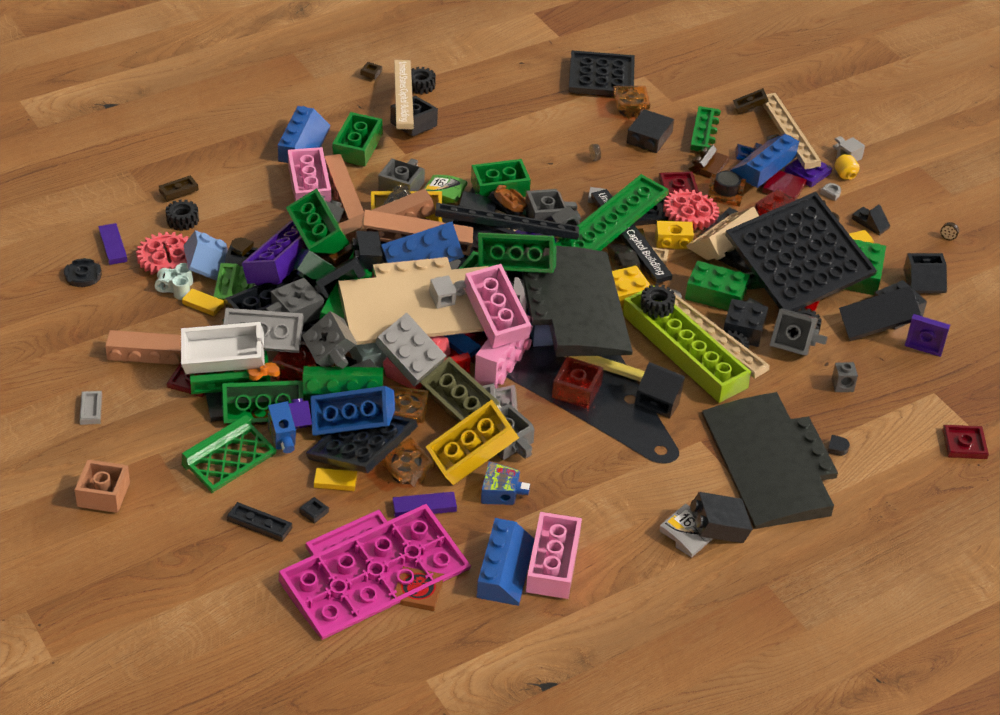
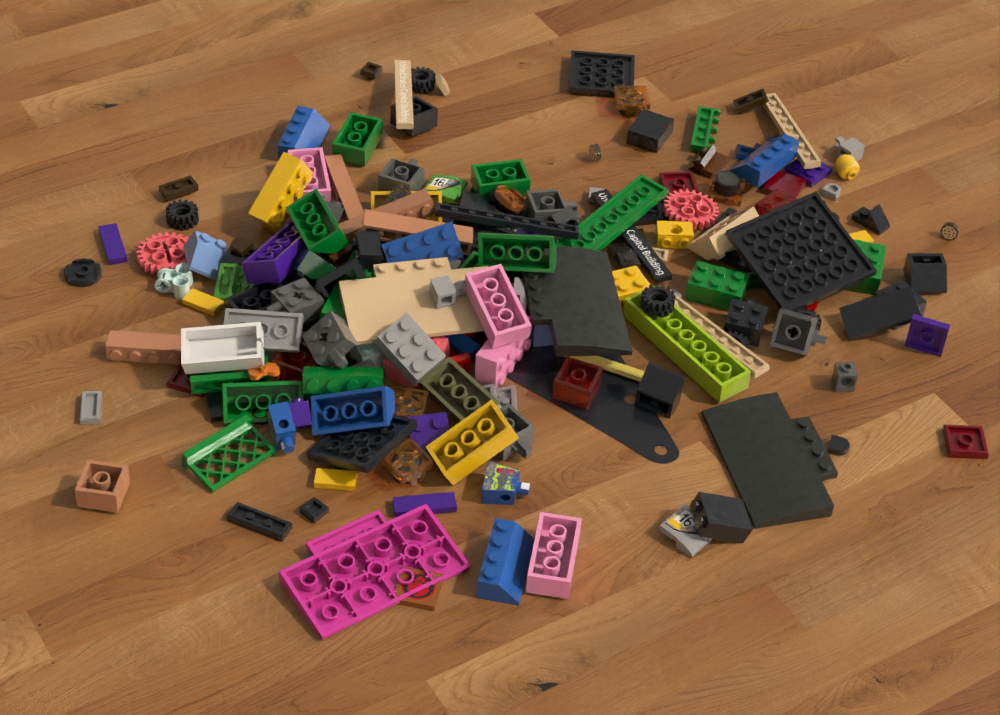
(280, 190): none -> yellow brick
(429, 428): none -> dark purple plate
(442, 84): none -> tan tile

